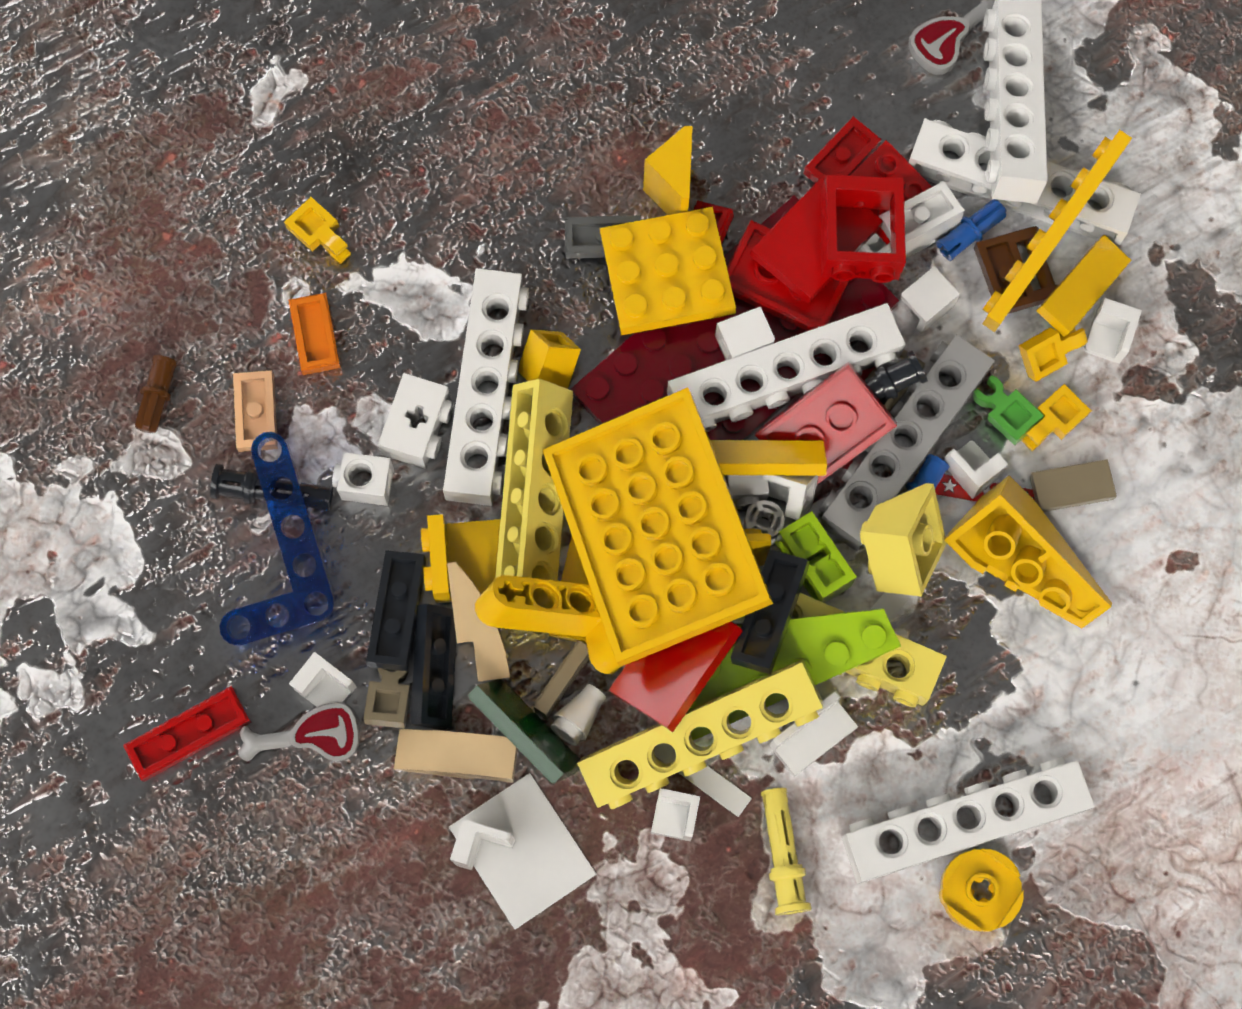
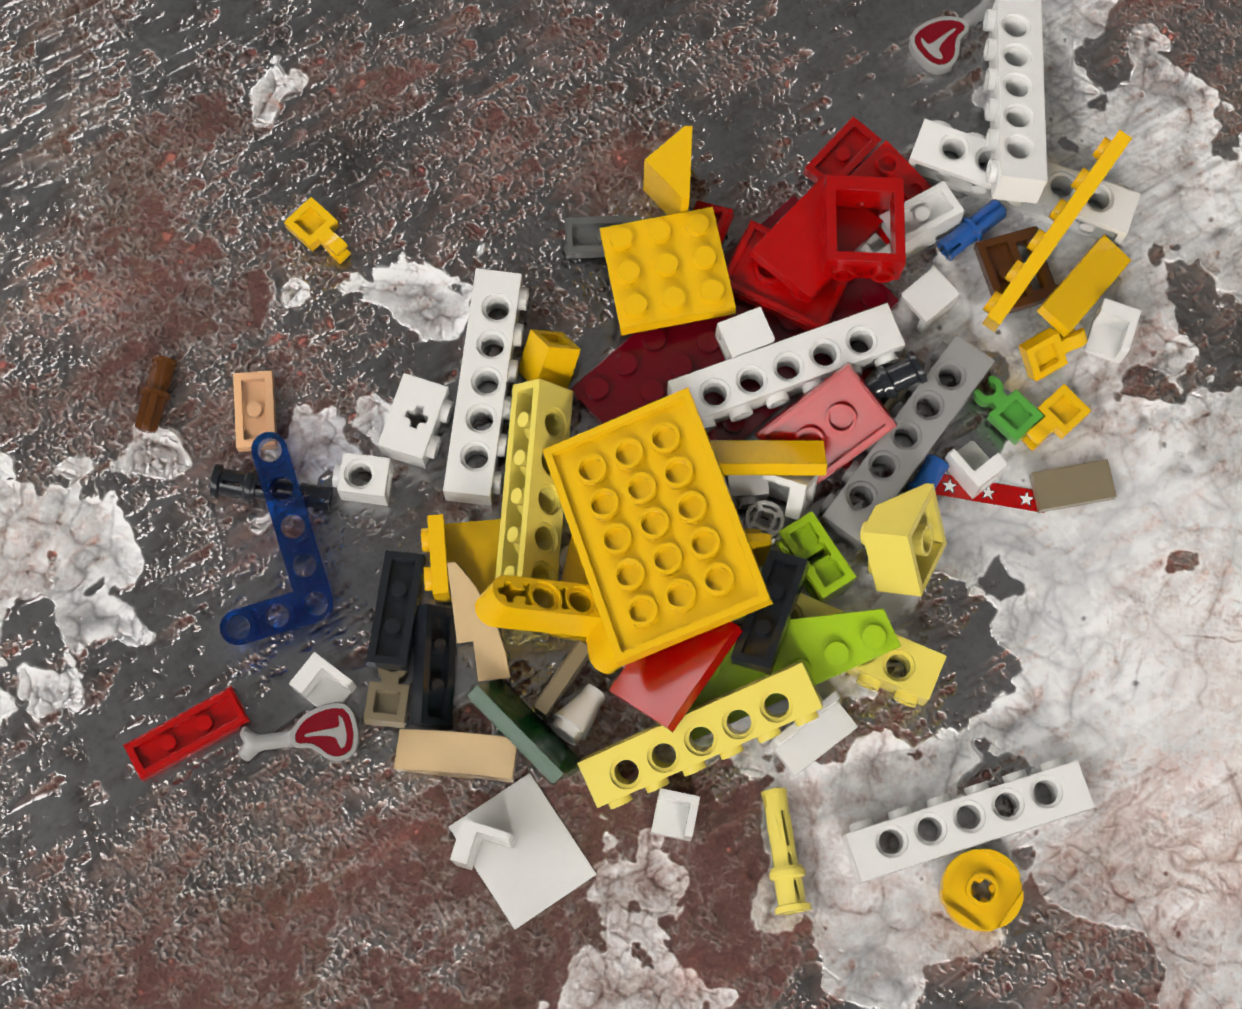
(314, 333): orange tile -> none
(709, 782): white sticker -> none
(1021, 546): yellow wedge -> none

